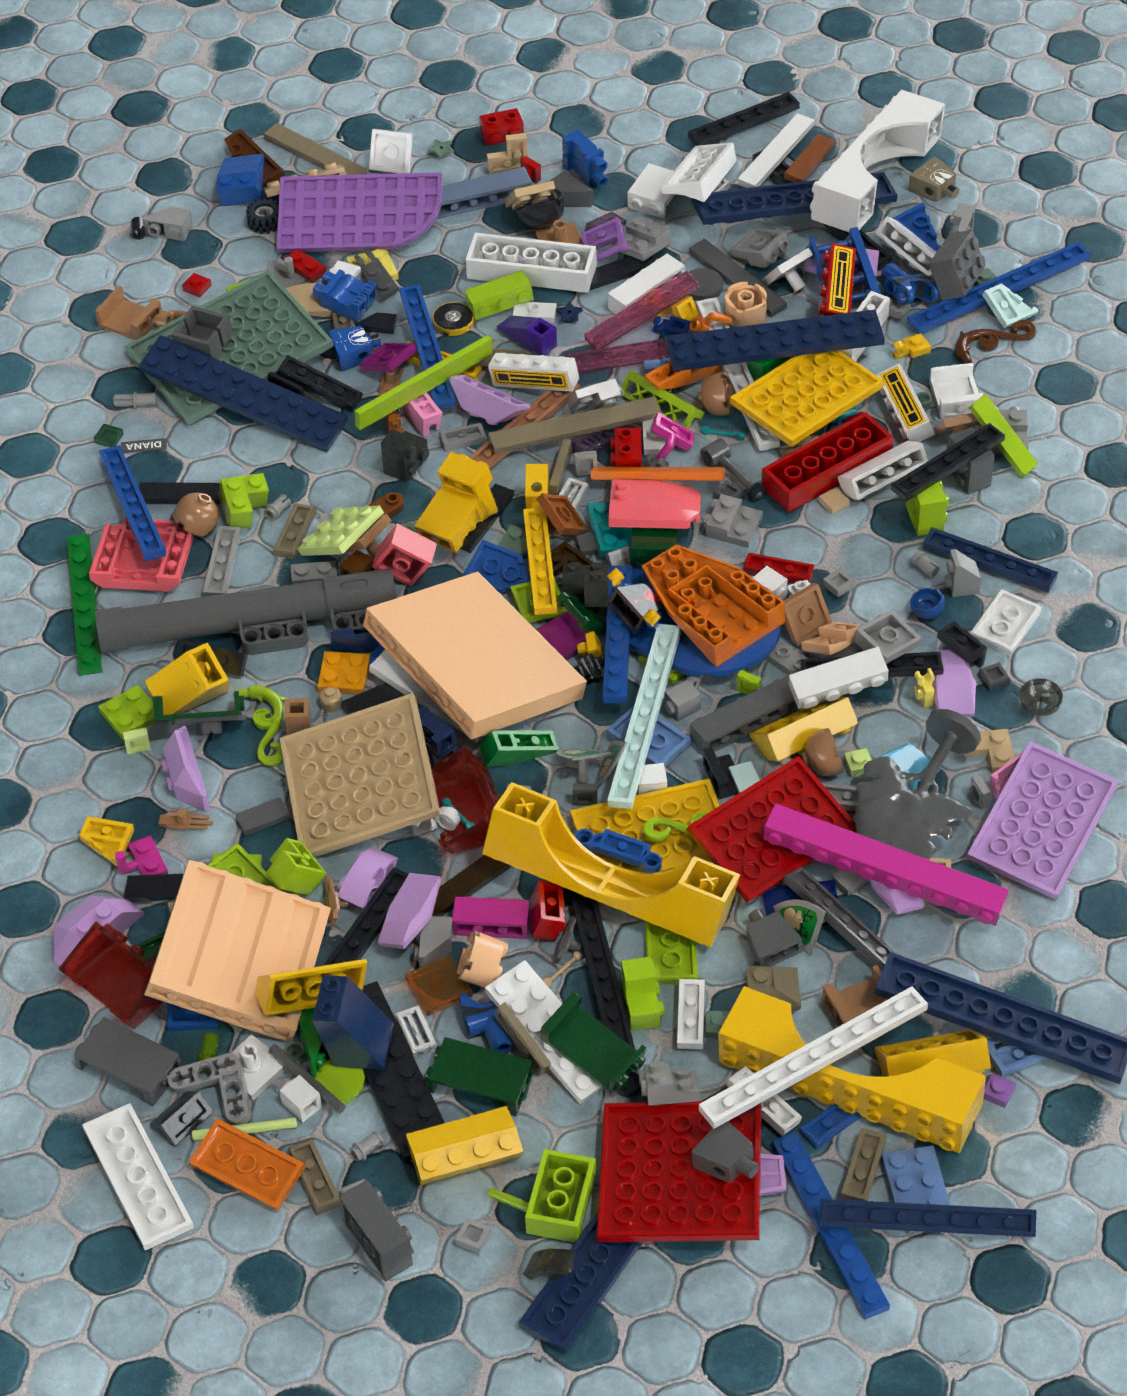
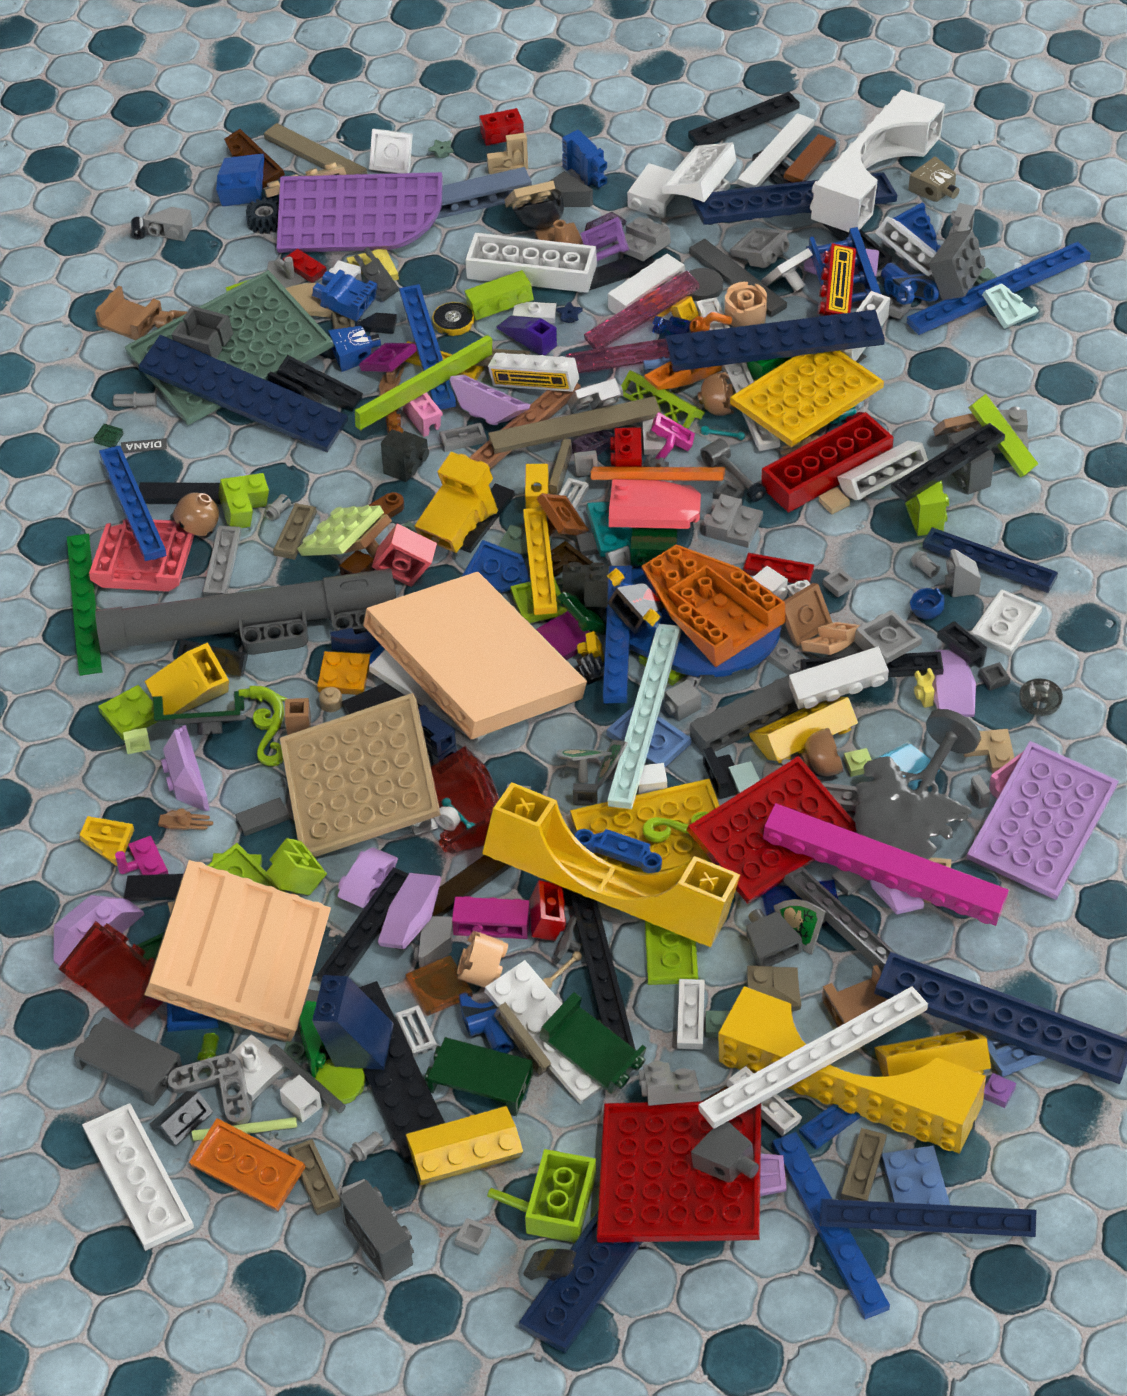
(196, 285): red plate -> none
(301, 987): yellow slope -> none
(312, 571): light grey plate -> none
(333, 900): medium nougat piece -> none
(516, 746): green slope -> none
(532, 167): red plate -> none
(632, 1086): black tile -> none
(640, 993): lime brick -> none
(747, 682): lime tile -> none
(905, 404): brick -> none
(913, 346): yellow plate -> none
(926, 400): sand green plate -> none
(953, 389): white panel -> none
(990, 338): reddish brown plant -> none

